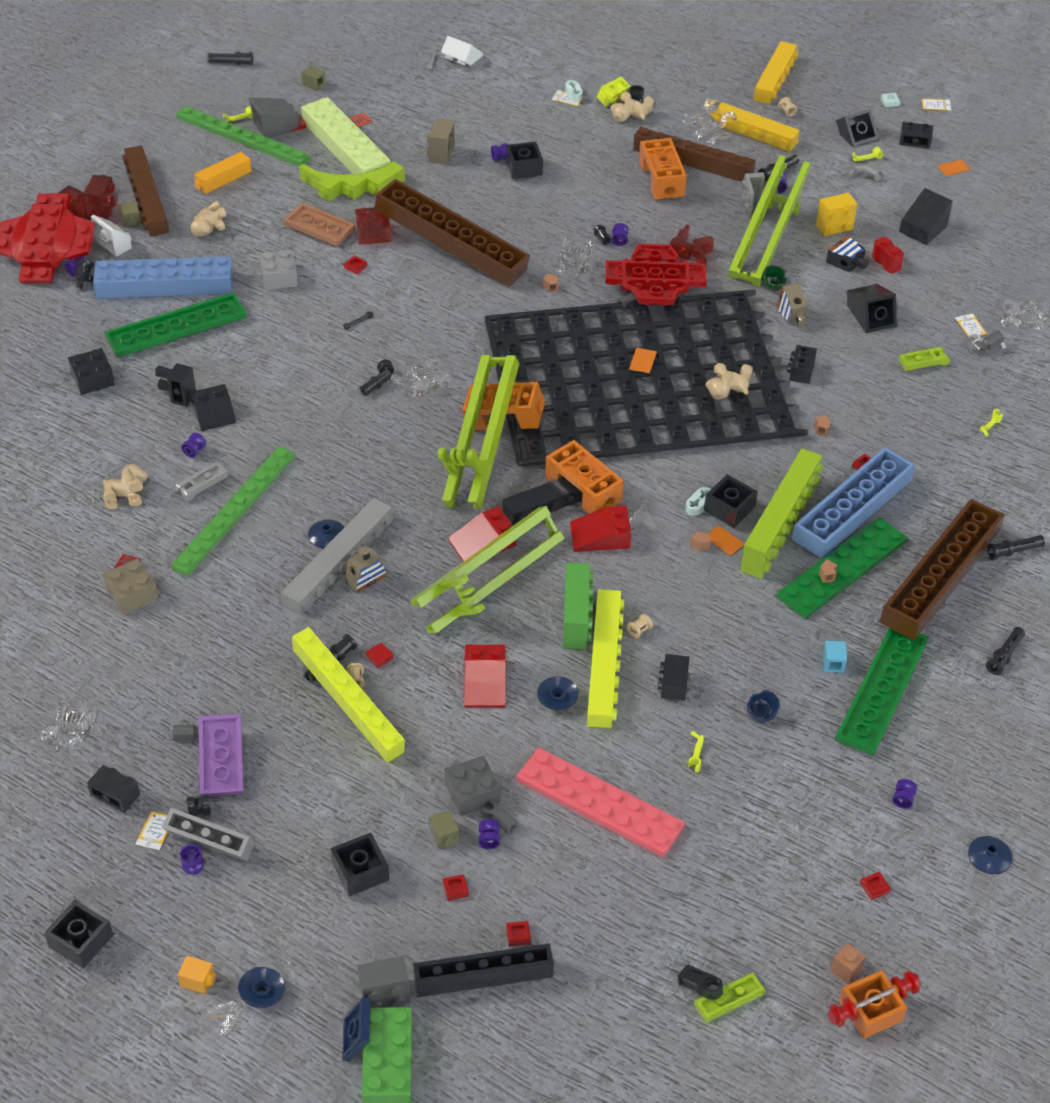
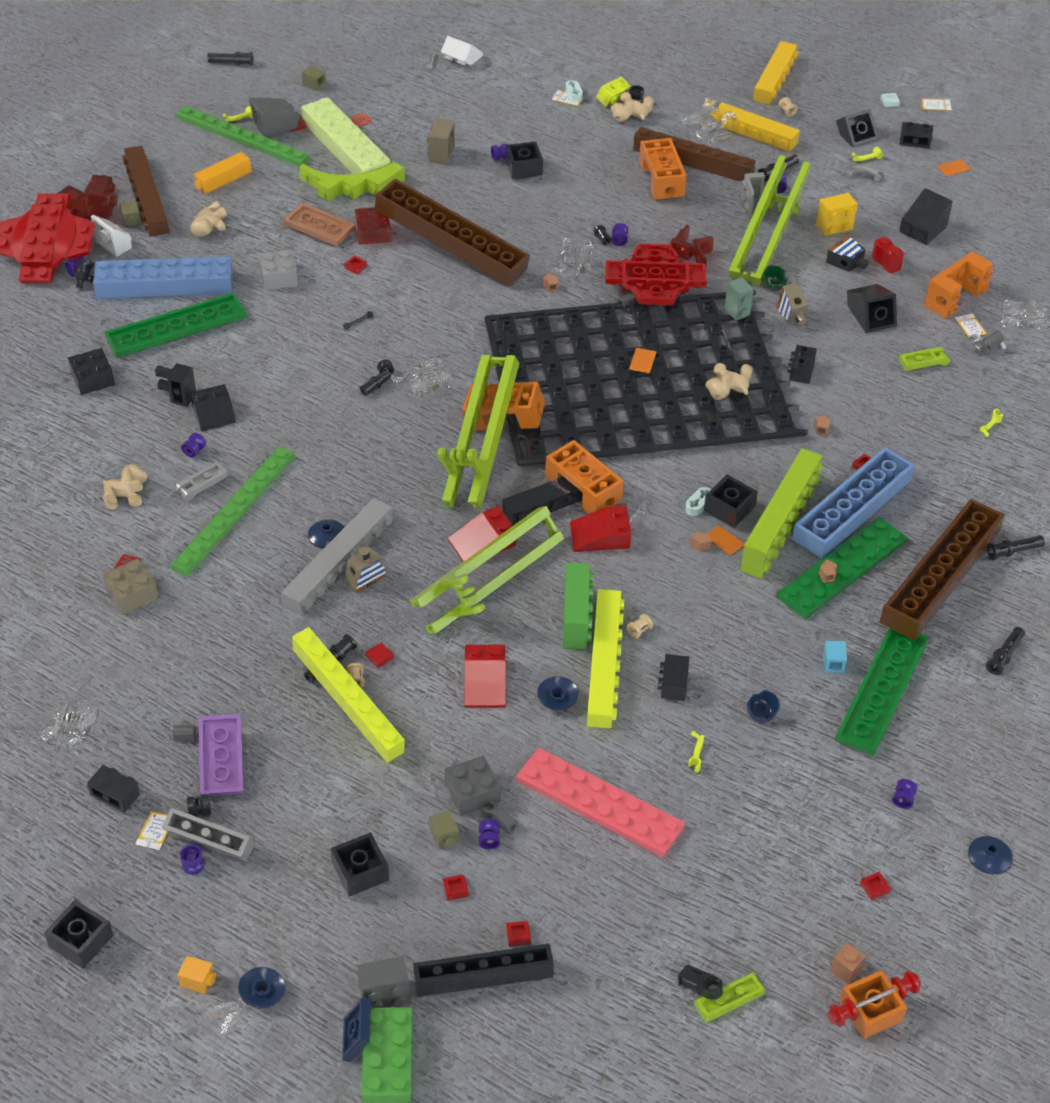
(738, 298): none -> sand green brick
(944, 289): none -> orange plate

